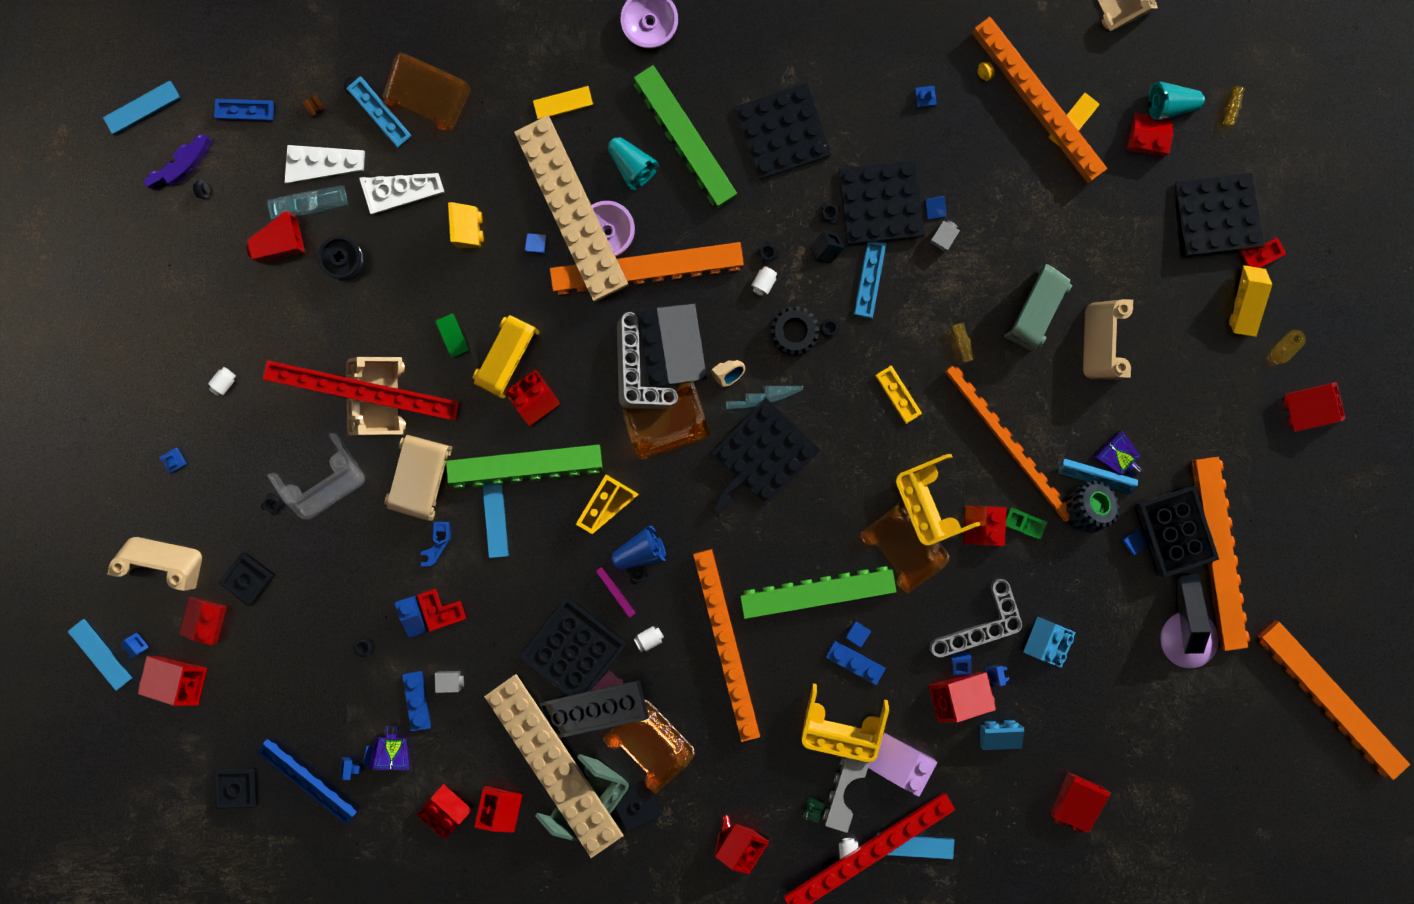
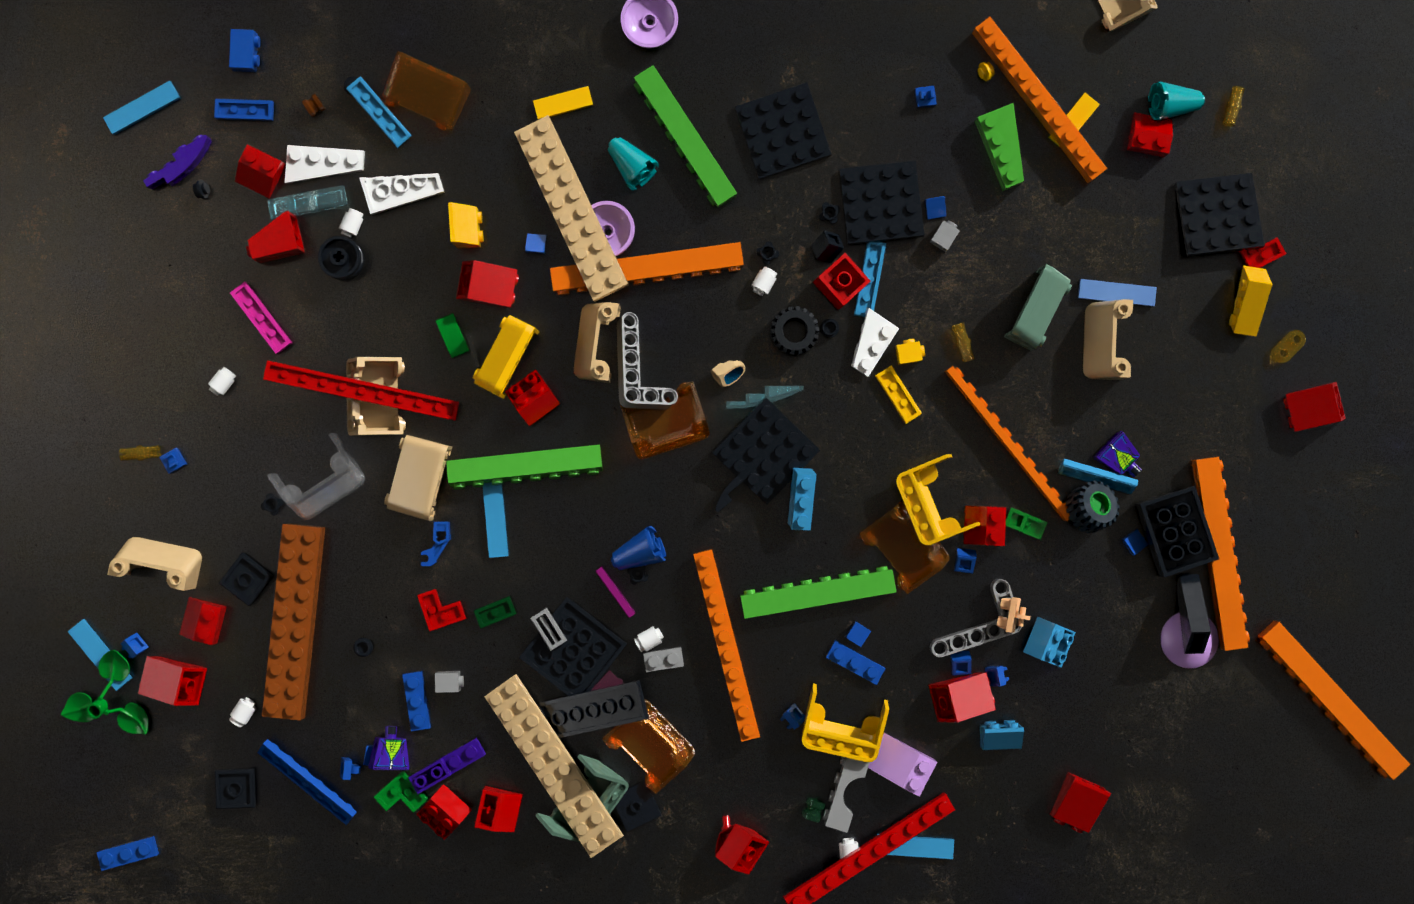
(82, 709): none -> green plant
(127, 853): none -> blue plate
(139, 452): none -> clear yellow pin
(242, 712): none -> white brick
(244, 50): none -> blue brick
(259, 171): none -> red slope
(261, 317): none -> dark pink plate
(293, 621): none -> dark orange brick
(351, 223): none -> white brick
(399, 789): none -> green plate
(411, 616): blue slope -> none
(447, 765): none -> dark purple slope
(487, 283): none -> red slope
(495, 612): none -> dark green plate
(555, 625): none -> light grey tile
(585, 364): none -> tan windscreen
(605, 503): yellow wedge -> none
(663, 659): none -> light grey plate
(672, 345): slope -> none
(793, 716): none -> blue tile
(801, 499): none -> dark azure brick
(841, 281): none -> red slope
(873, 341): none -> white wing
(909, 352): none -> yellow brick
(965, 560): none -> blue slope
(1001, 142): none -> bright green wedge
(1013, 607): none -> light nougat hips
(1116, 291): none -> medium blue tile

